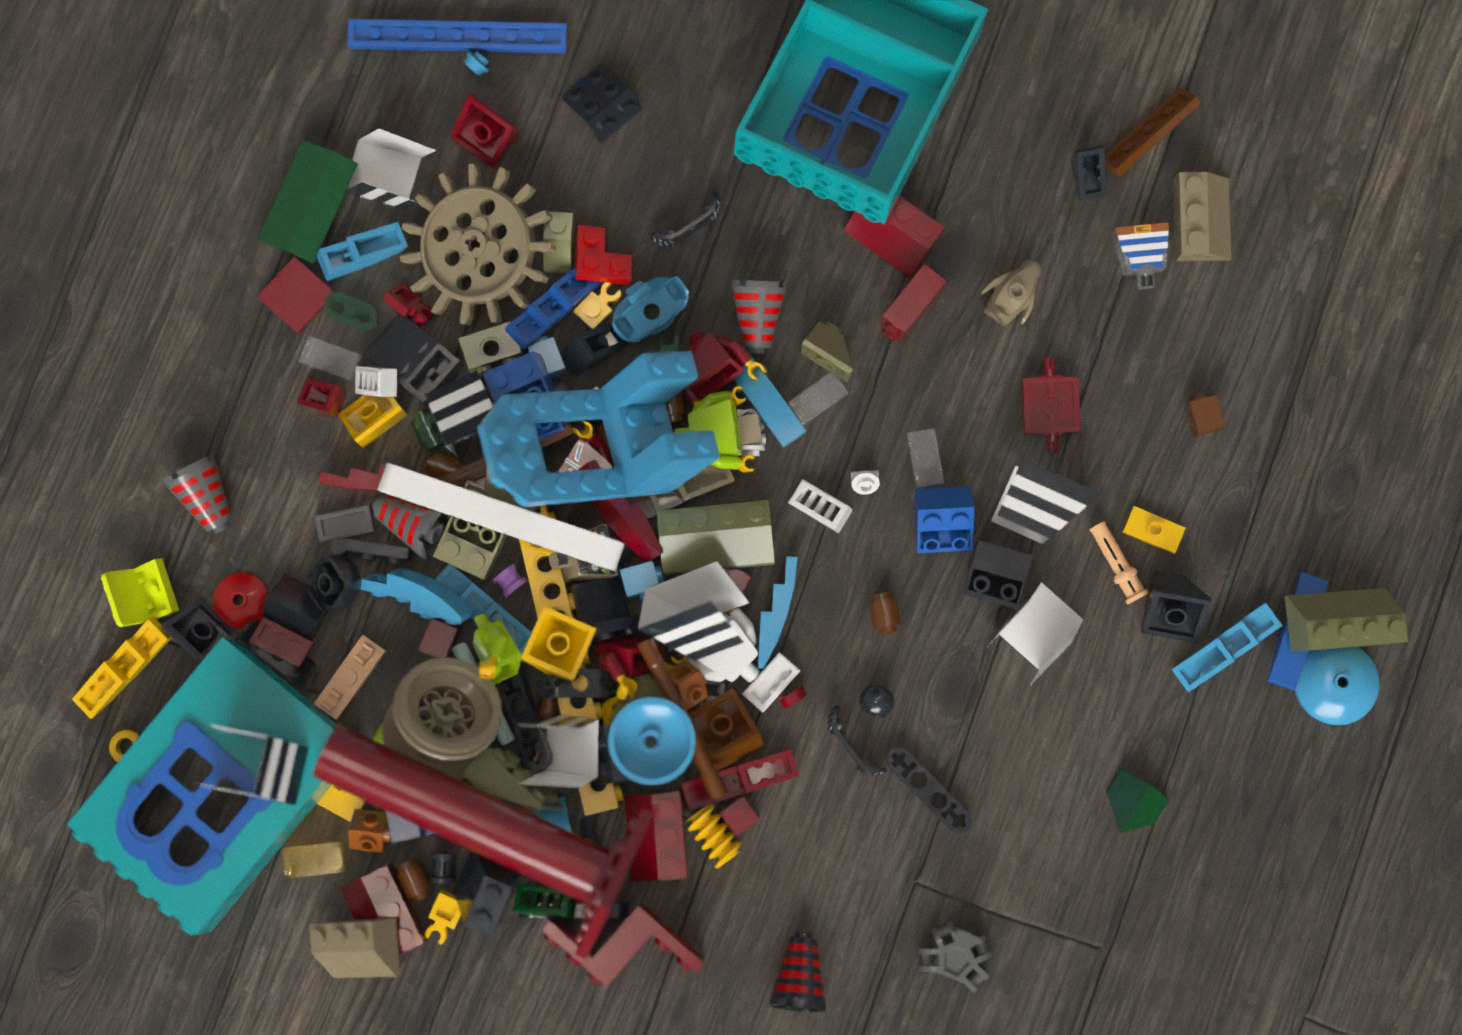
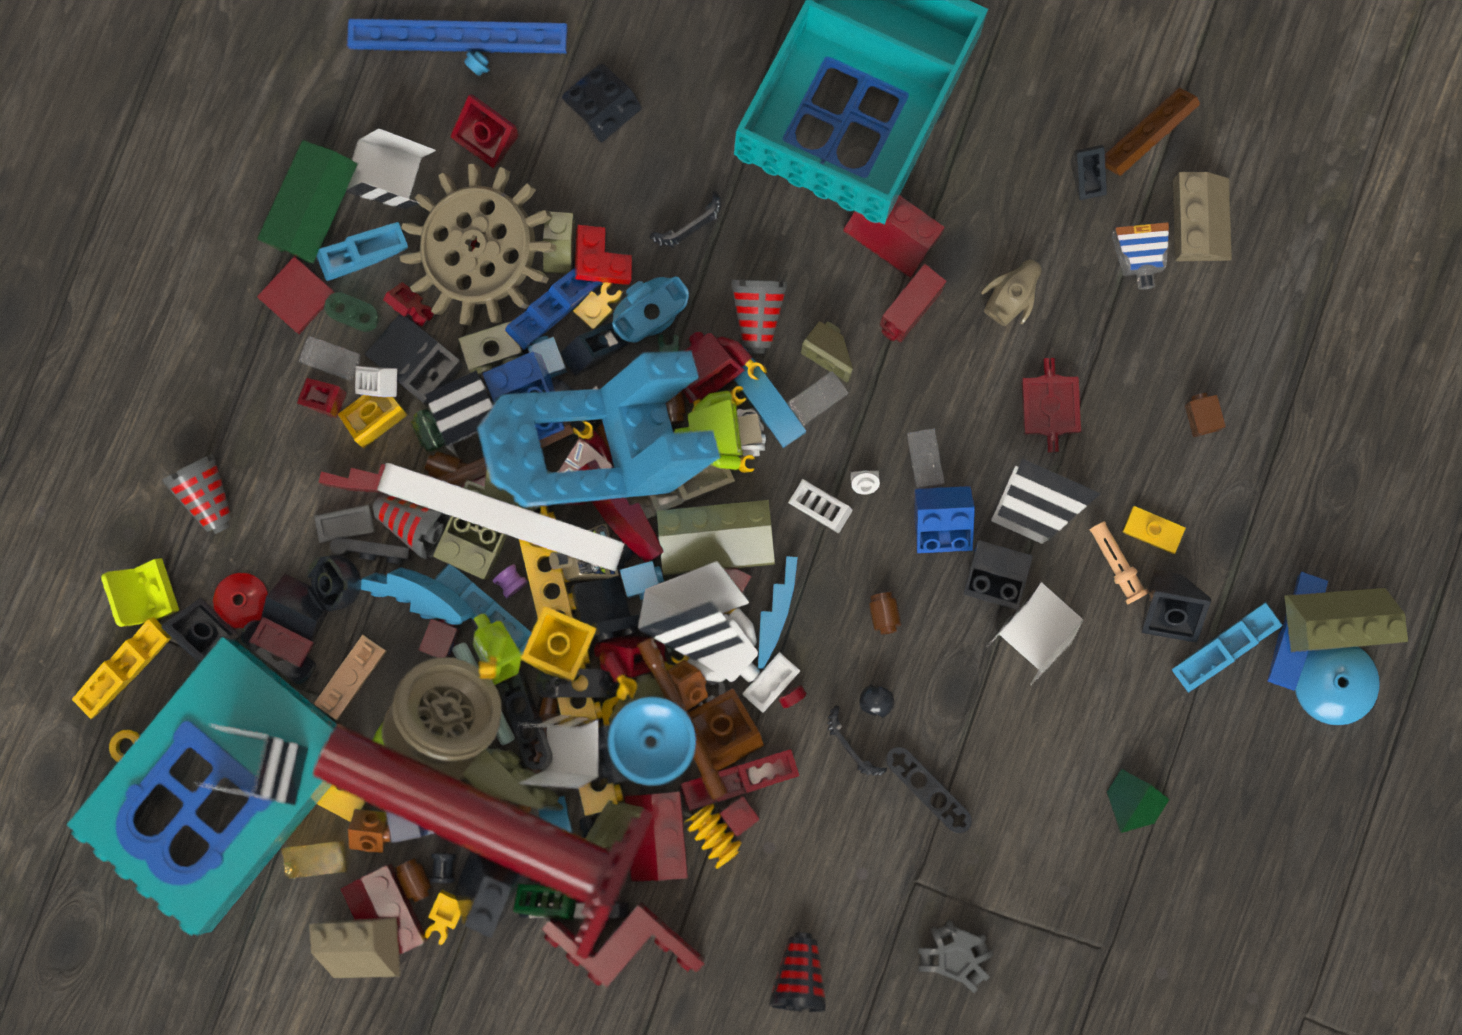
(612, 823): none -> olive plate

